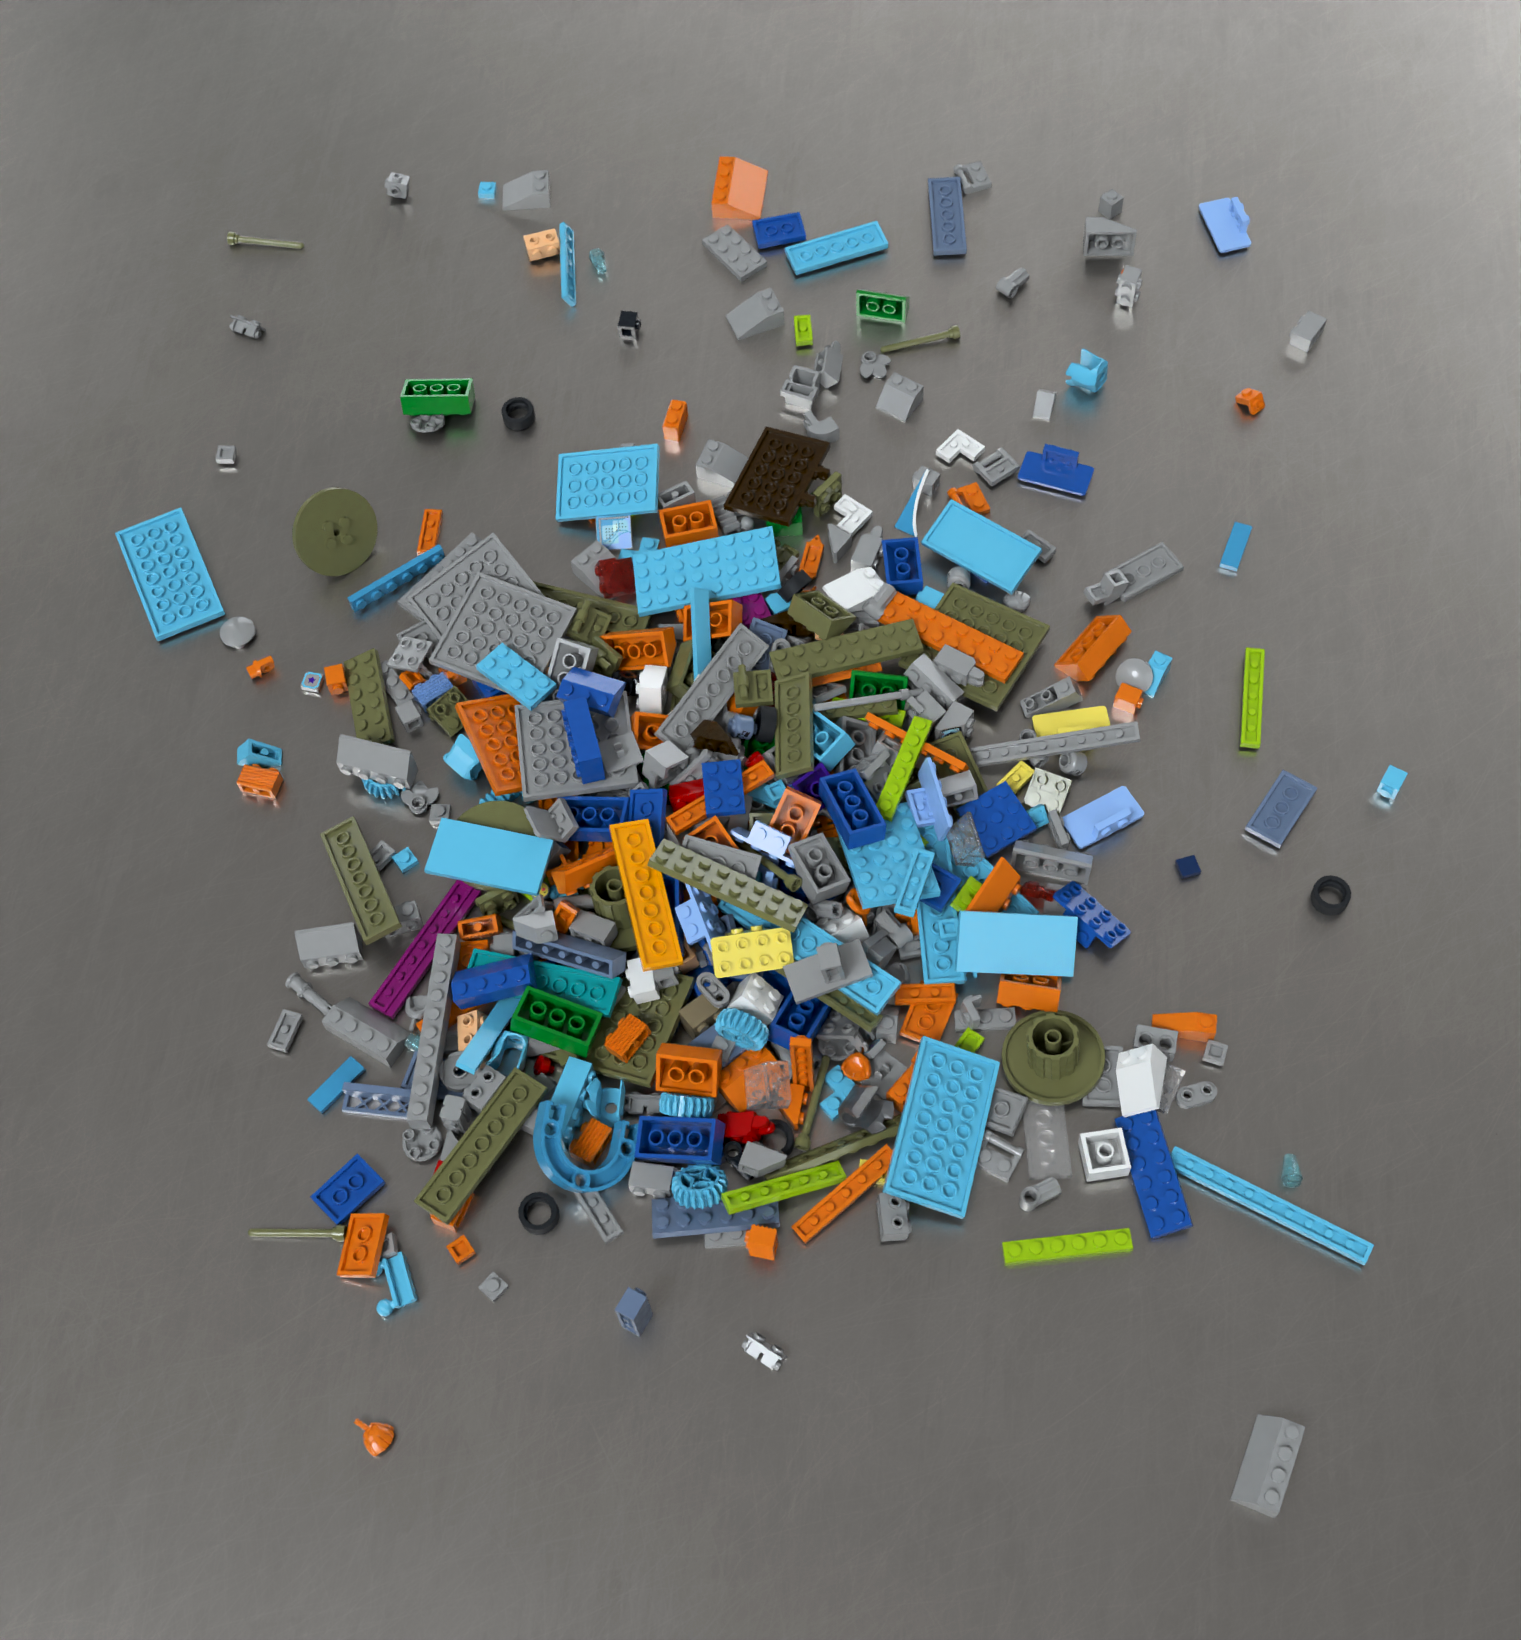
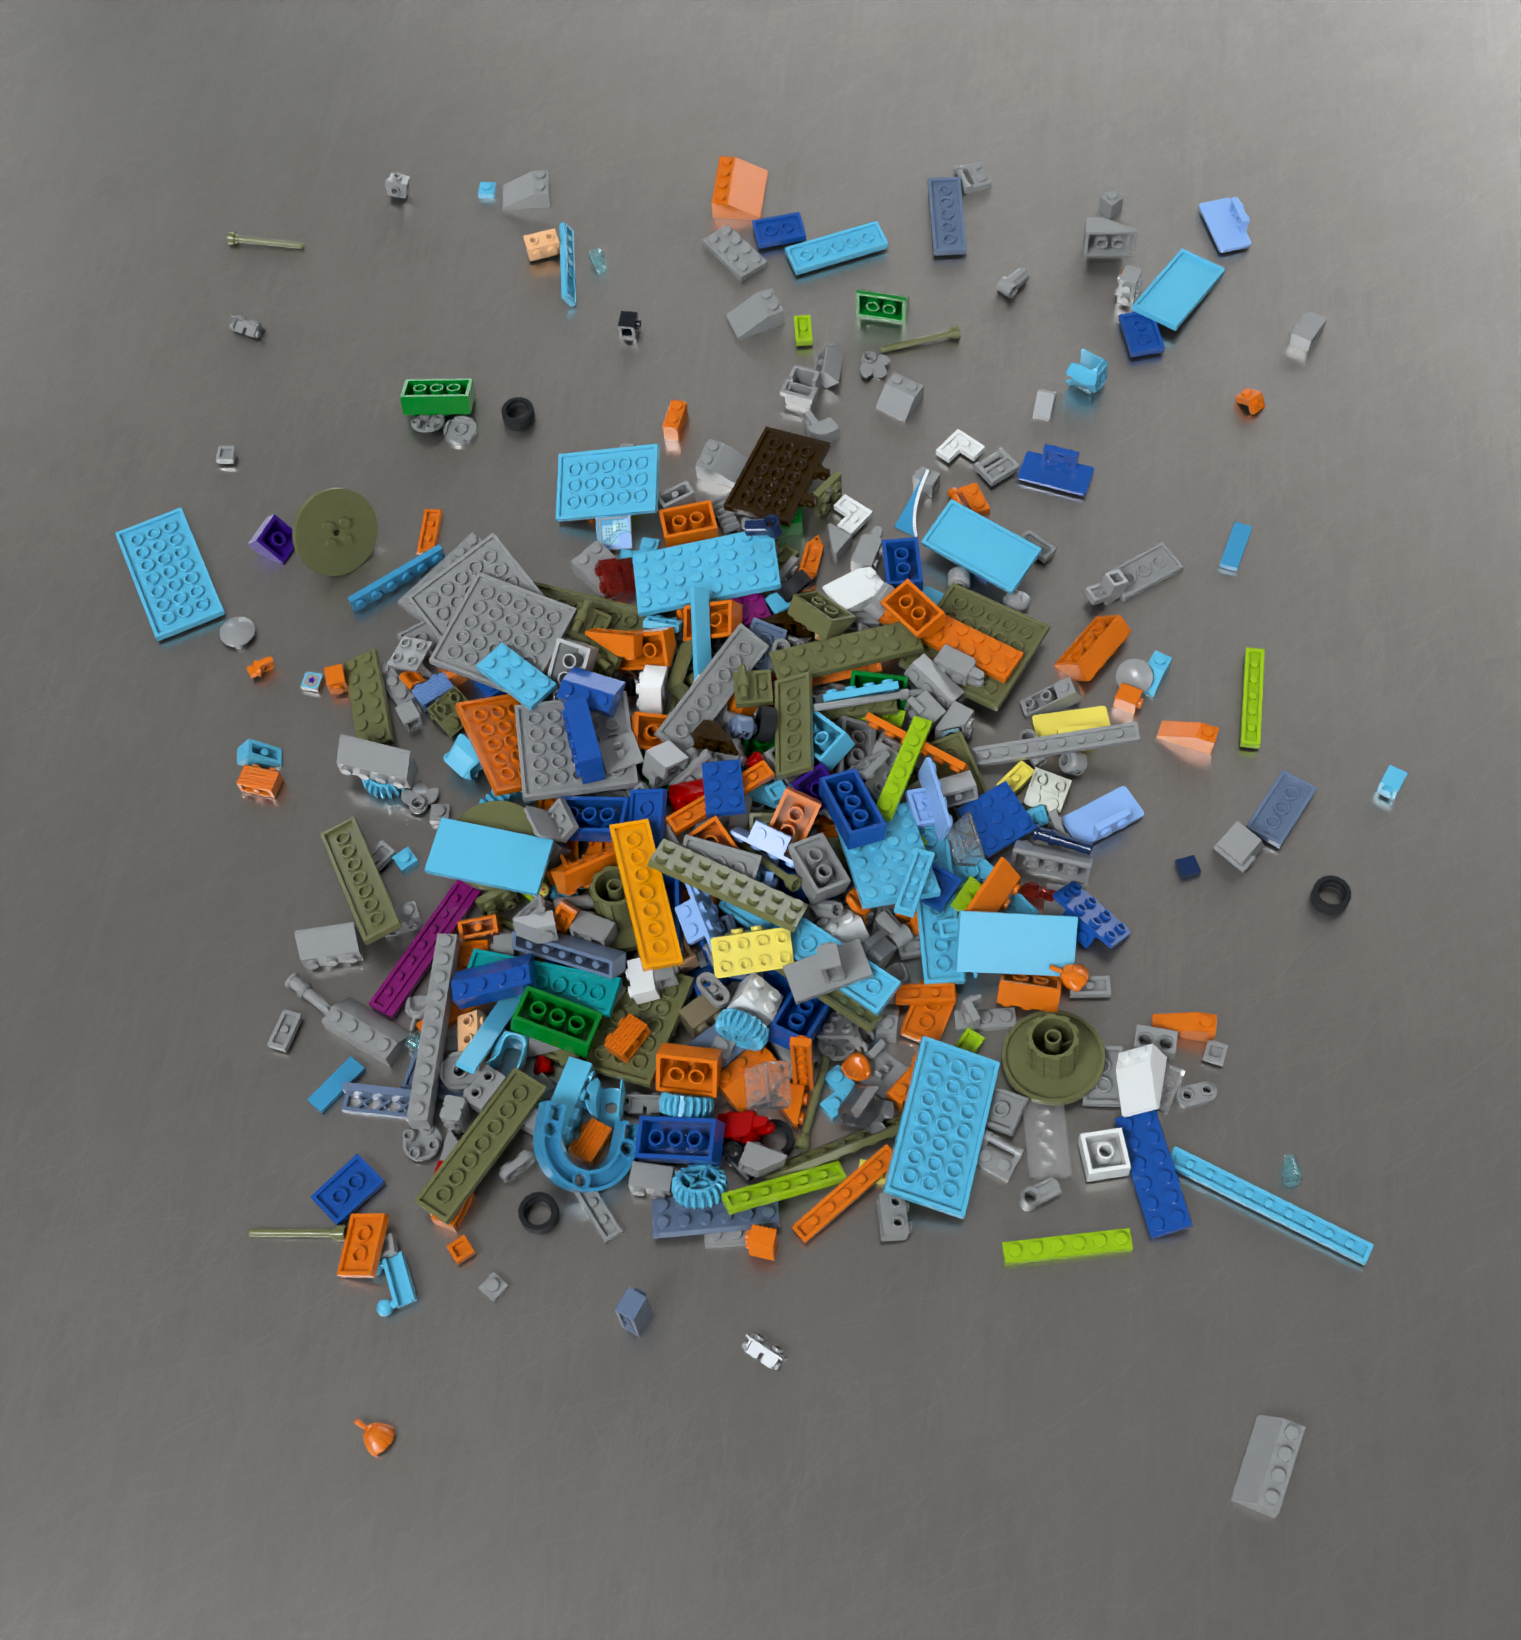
(273, 539): none -> dark purple slope
(460, 430): none -> light grey tile
(519, 1165): none -> light grey plate
(619, 642): none -> orange slope
(660, 622): none -> medium azure plate
(768, 526): none -> dark blue piece
(867, 690): none -> medium azure plate
(914, 610): none -> orange slope
(1053, 837): none -> dark blue pin
(1072, 976): none -> orange piece
(1095, 988): none -> light grey plate
(1141, 334): none -> blue plate
(1178, 289): none -> medium azure tile
(1189, 734): none -> orange slope
(1239, 846): none -> light grey plate

